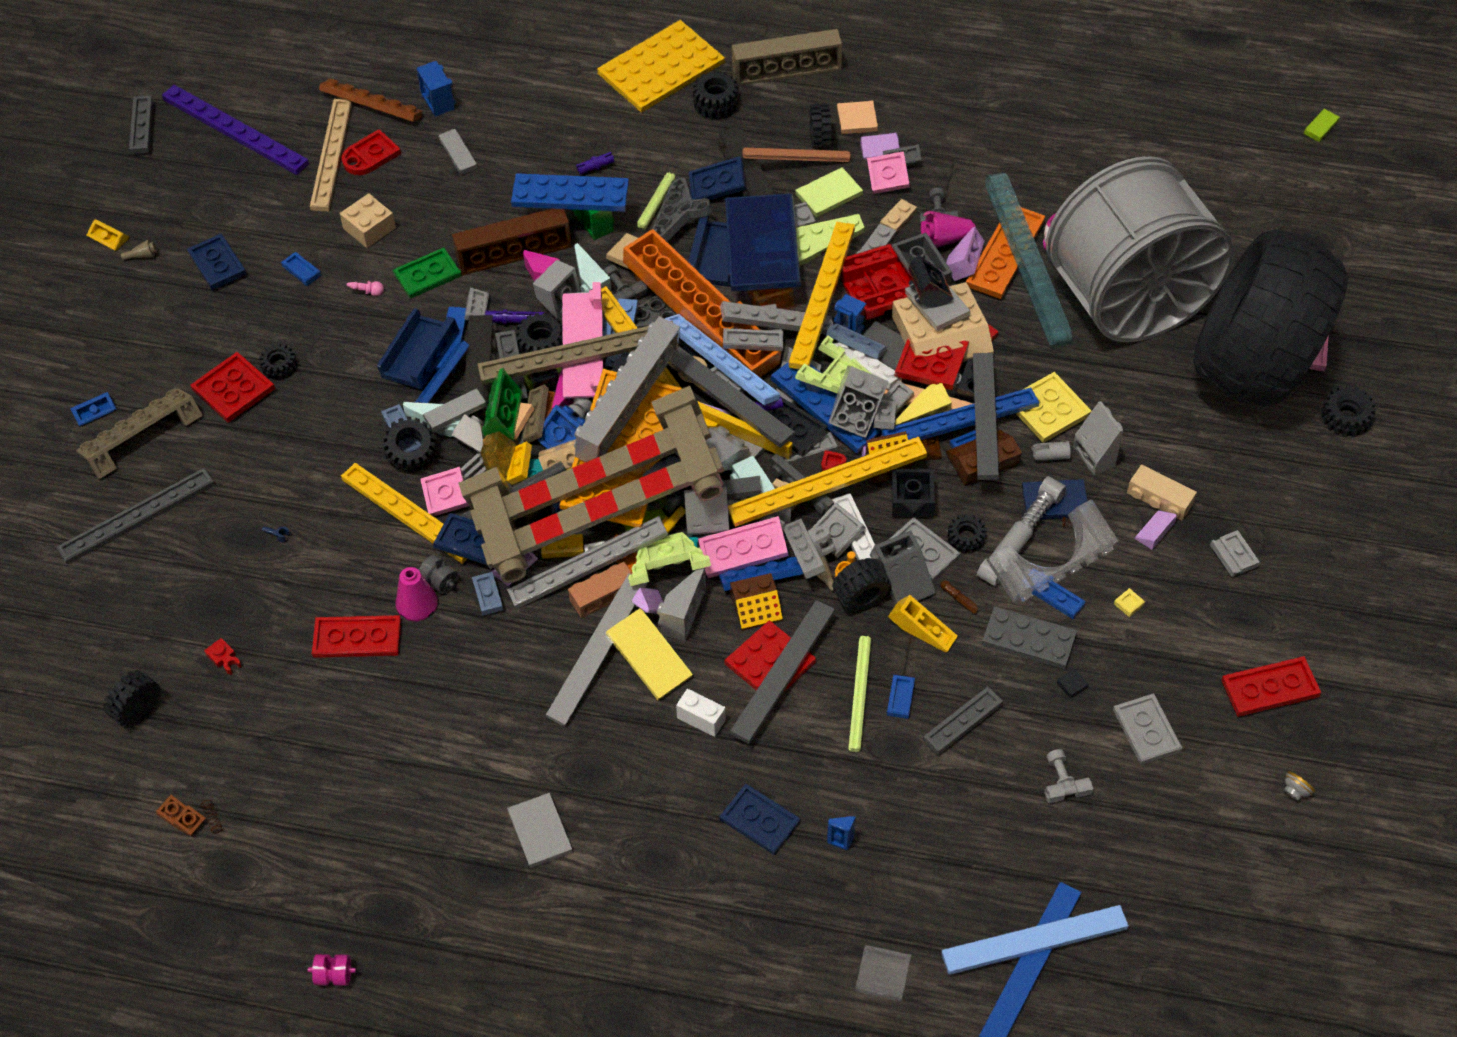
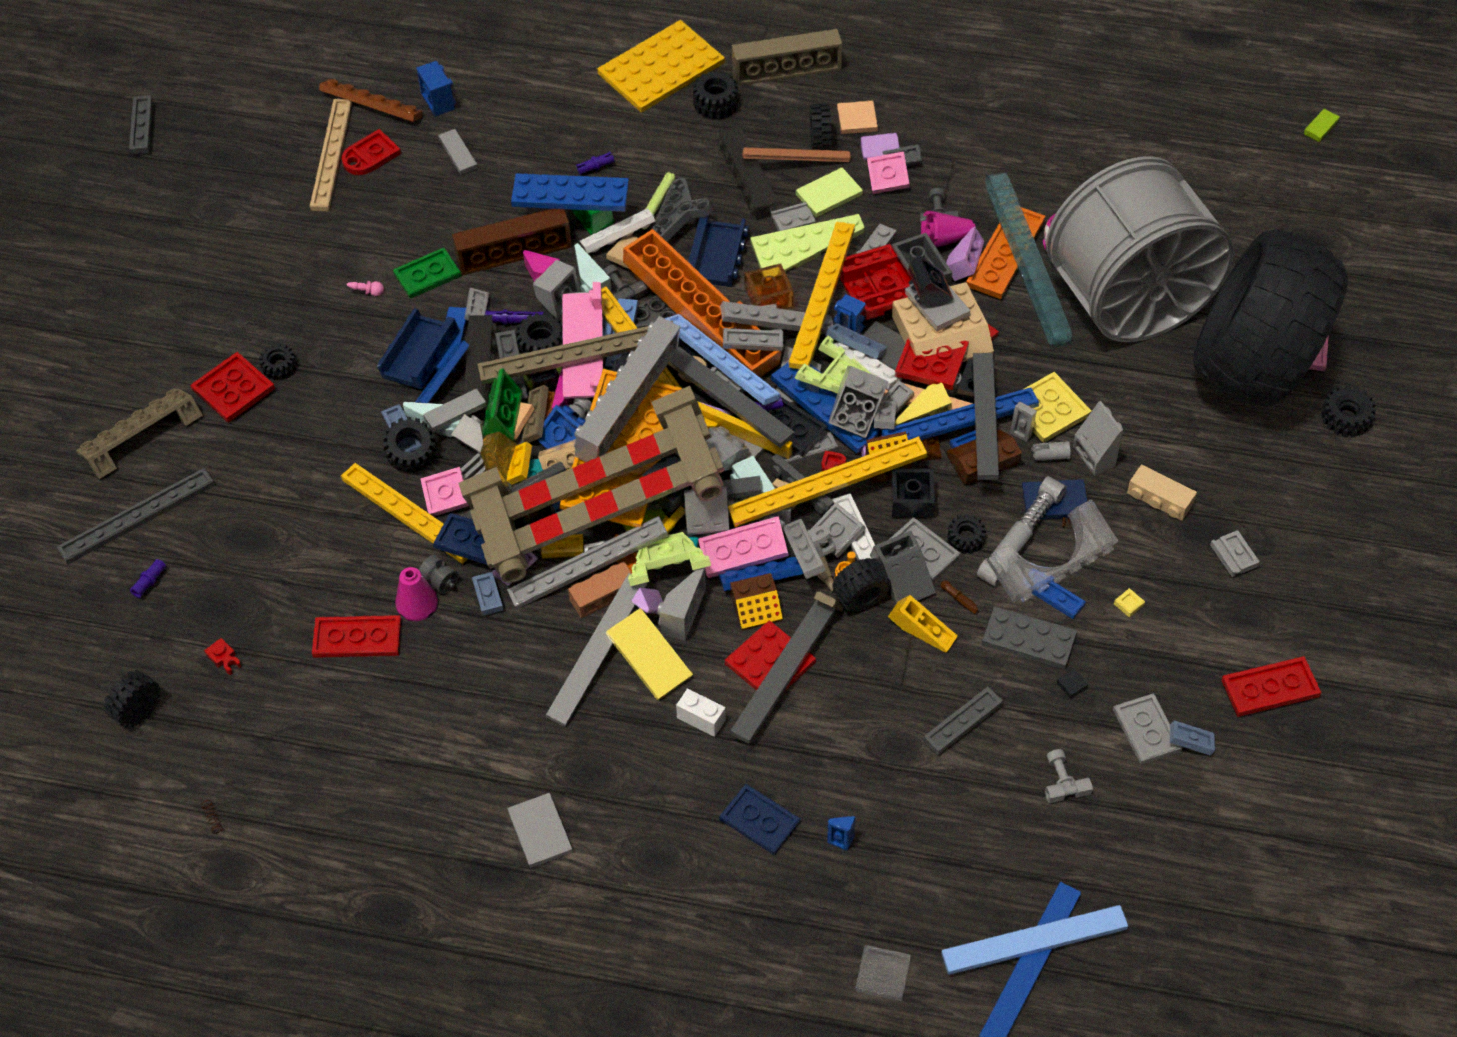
(93, 409): blue slope -> none
(107, 235): yellow slope -> none
(144, 250): dark tan cone -> none
(148, 578): none -> dark purple pin
(180, 815): dark orange slope -> none
(216, 261): dark blue plate -> none
(235, 130): dark purple plate -> none
(281, 530): dark blue hand -> none
(301, 268): blue tile -> none
(333, 970): dark pink wheel -> none
(367, 220): tan brick -> none
(623, 228): none -> white plate
(718, 179): dark blue tile -> none
(762, 242): clear blue door -> none
(829, 601): none -> dark tan tile
(859, 694): yellowish green axle -> none
(899, 215): tan plate -> none
(900, 696): blue tile -> none
(1023, 421): none -> light grey plate
(1156, 528): lavender slope -> none
(1192, 737): none -> sand blue plate
(1297, 787): light grey piece -> none

